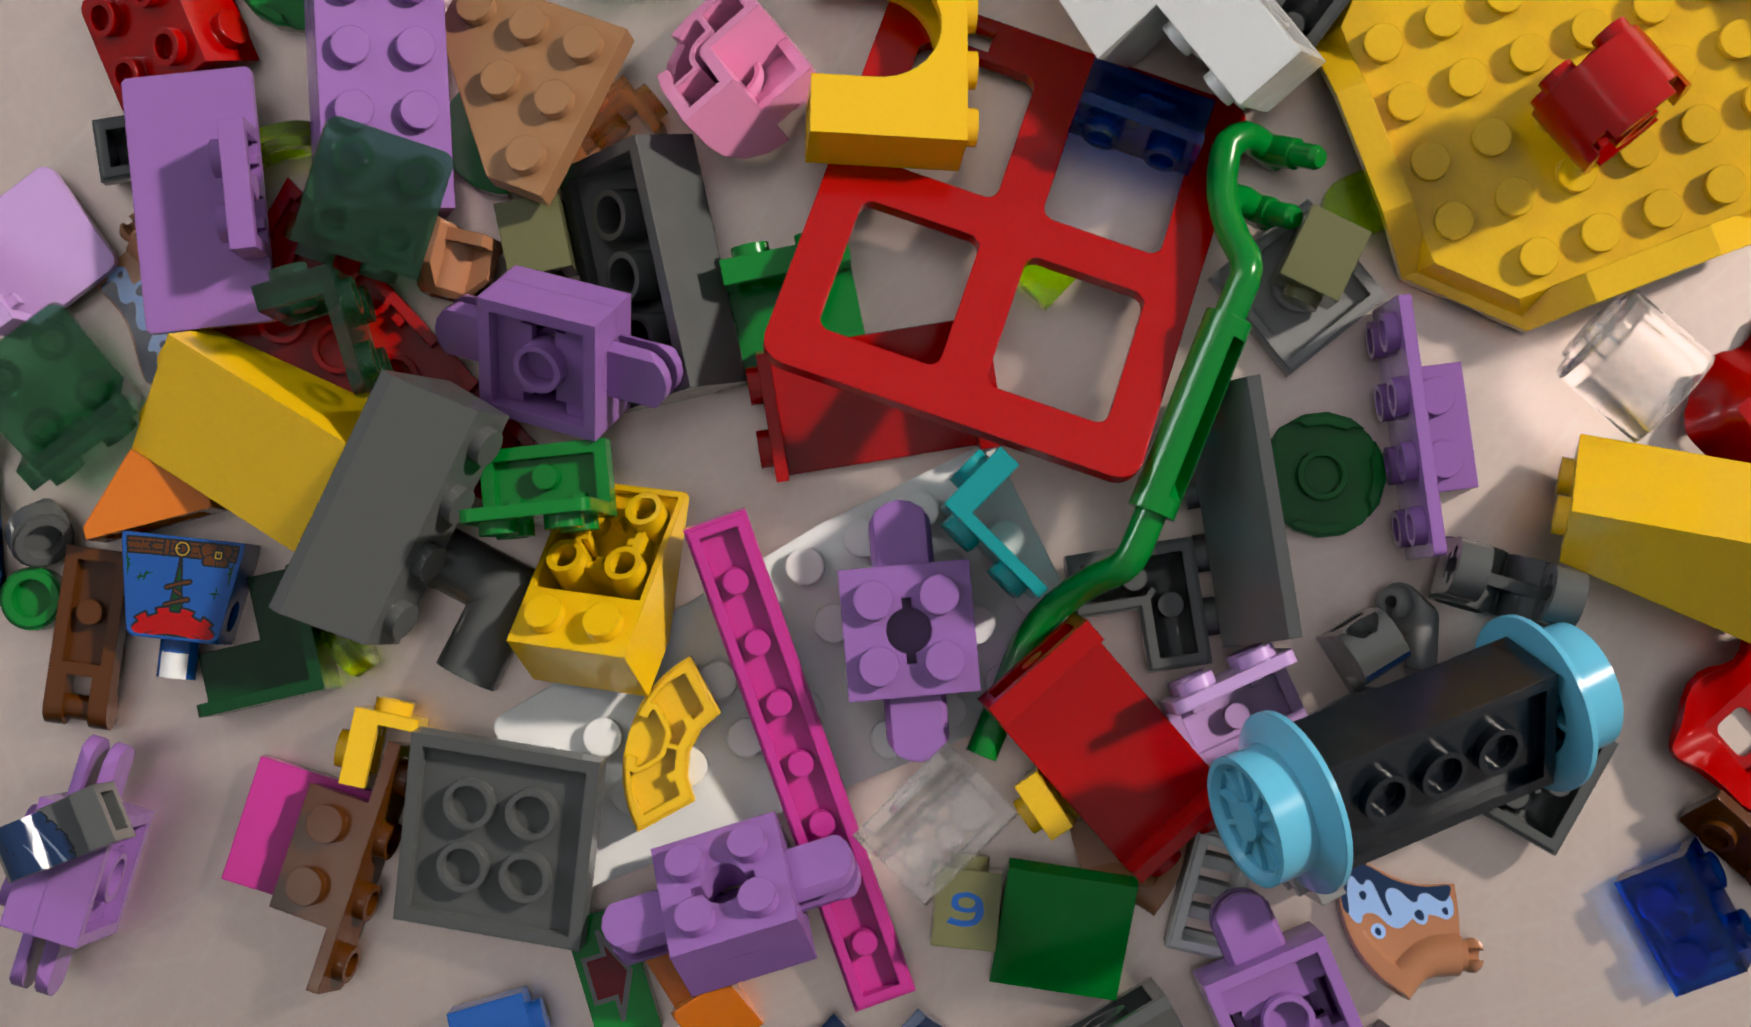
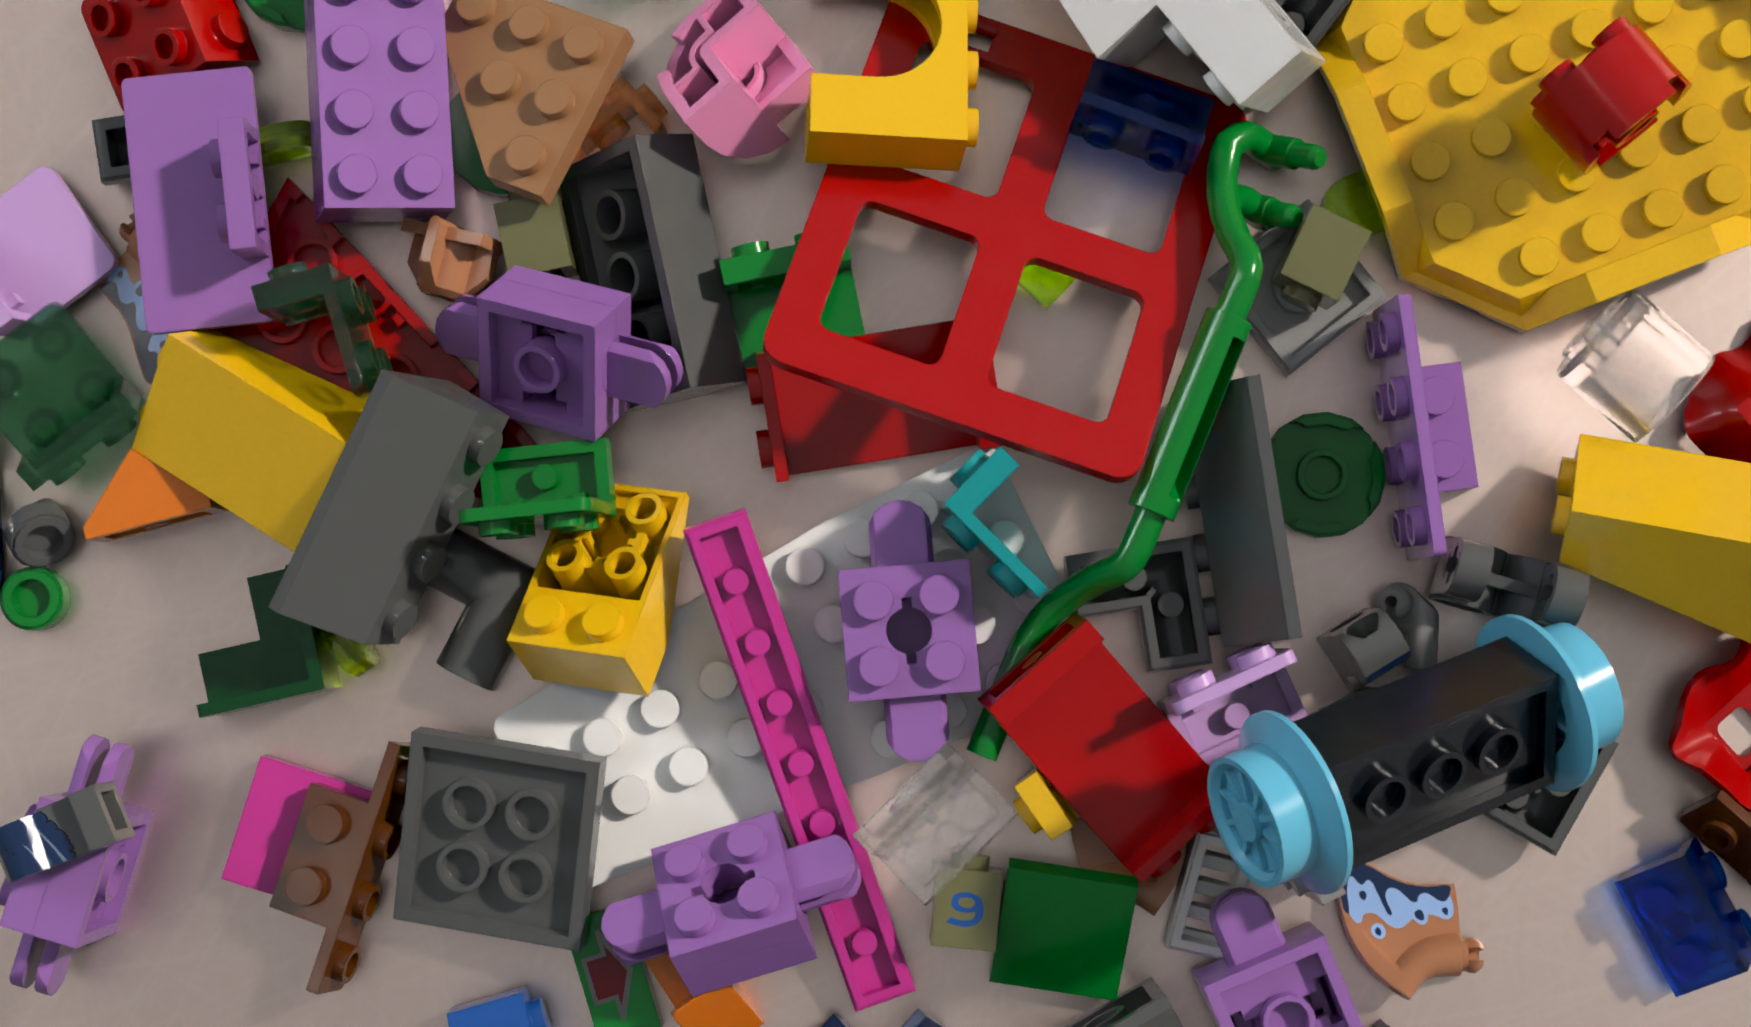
(87, 638): reddish brown plate -> none
(185, 594): torso -> none
(362, 747): yellow bracket -> none
(370, 200): clear green bracket -> none
(662, 741): yellow tile -> none

